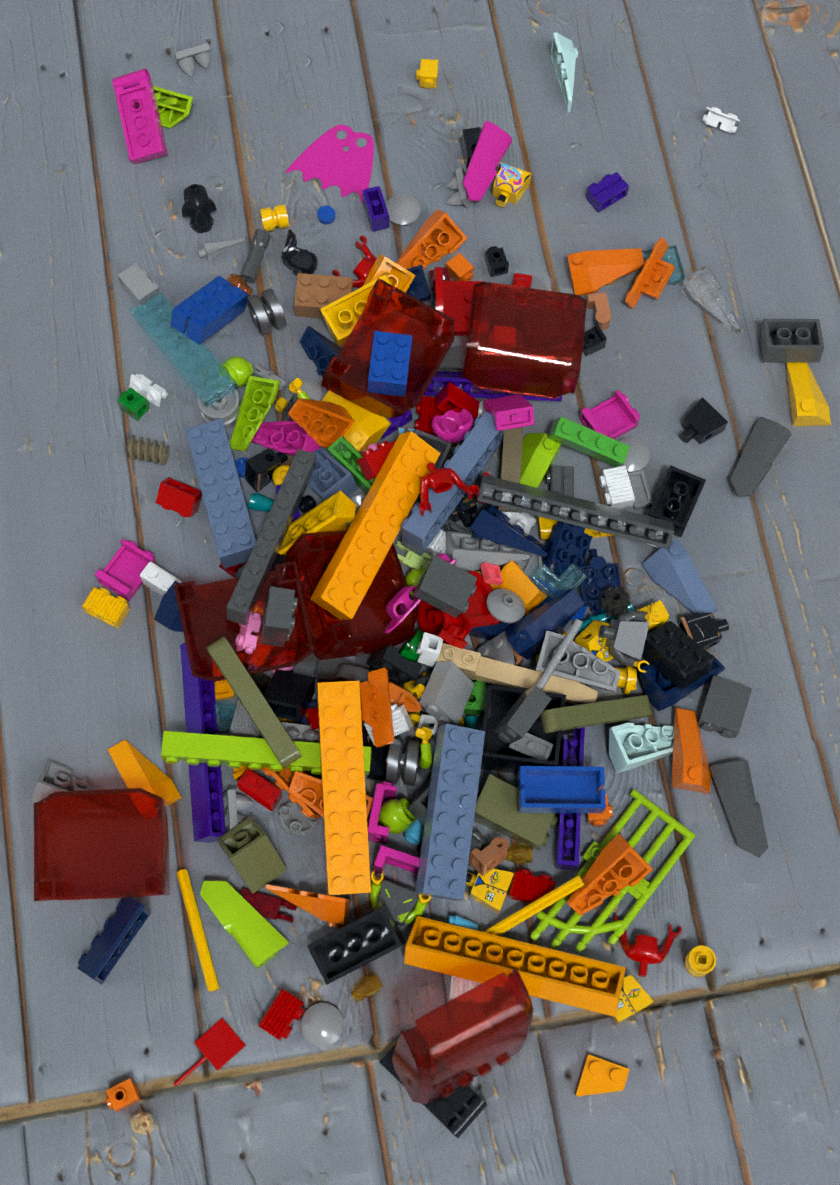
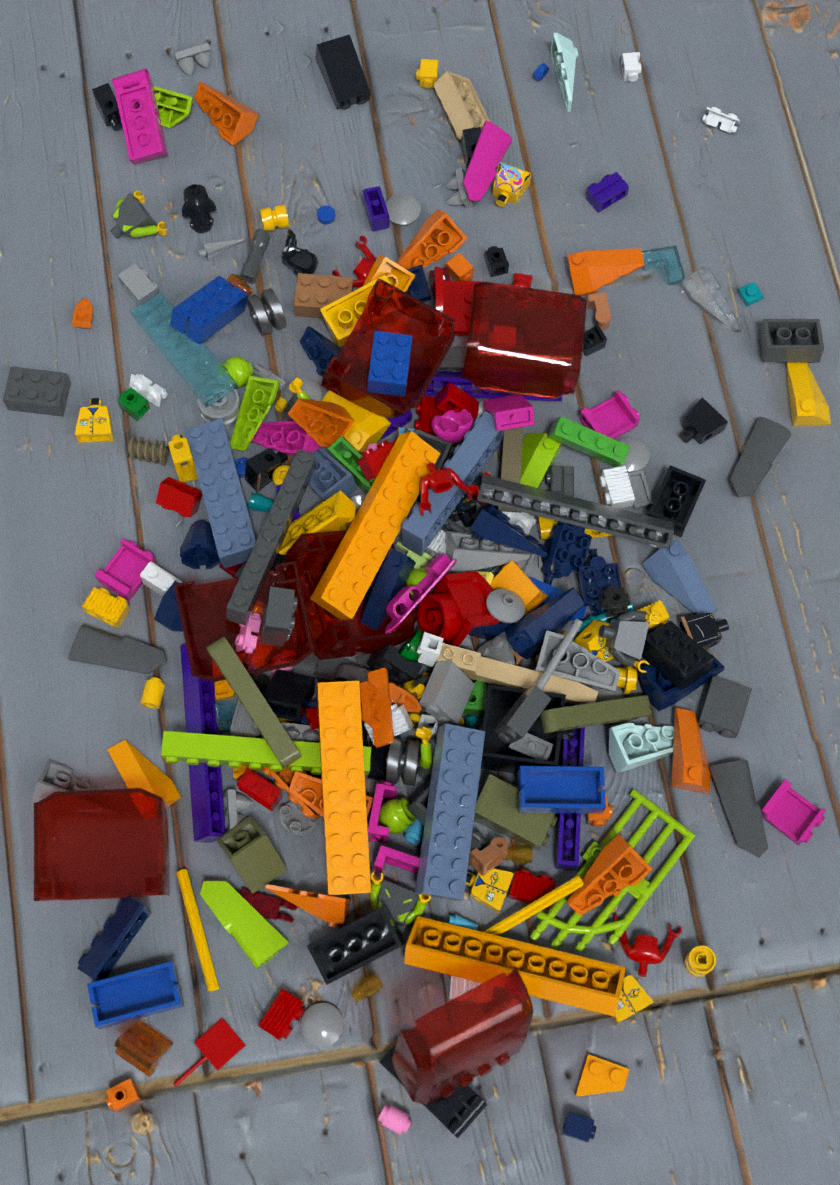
(37, 391): none -> dark grey brick
(83, 314): none -> orange plate
(94, 423): none -> yellow torso
(107, 106): none -> black torso
(121, 653): none -> dark grey panel
(134, 219): none -> torso
(135, 995): none -> blue piece
(142, 1047): none -> clear orange bracket
(152, 693): none -> yellow brick
(181, 453): none -> yellow torso
(199, 547): none -> dark blue cone
(229, 116): none -> orange wedge
(307, 503): black plate -> none
(333, 165): dark pink piece -> none
(342, 72): none -> black slope
(385, 585): none -> dark blue wedge
(394, 1119): none -> bright pink brick
(446, 587): dark grey brick -> none
(454, 636): red tile -> none
(460, 102): none -> tan slope
(491, 574): coral tile -> none
(541, 72): none -> blue tile
(555, 585): clear light blue brick -> none
(579, 1127): none -> dark blue brick
(630, 66): none -> white brick
(652, 277): orange bracket -> none
(750, 294): none -> teal plate
(792, 814): none -> dark pink panel

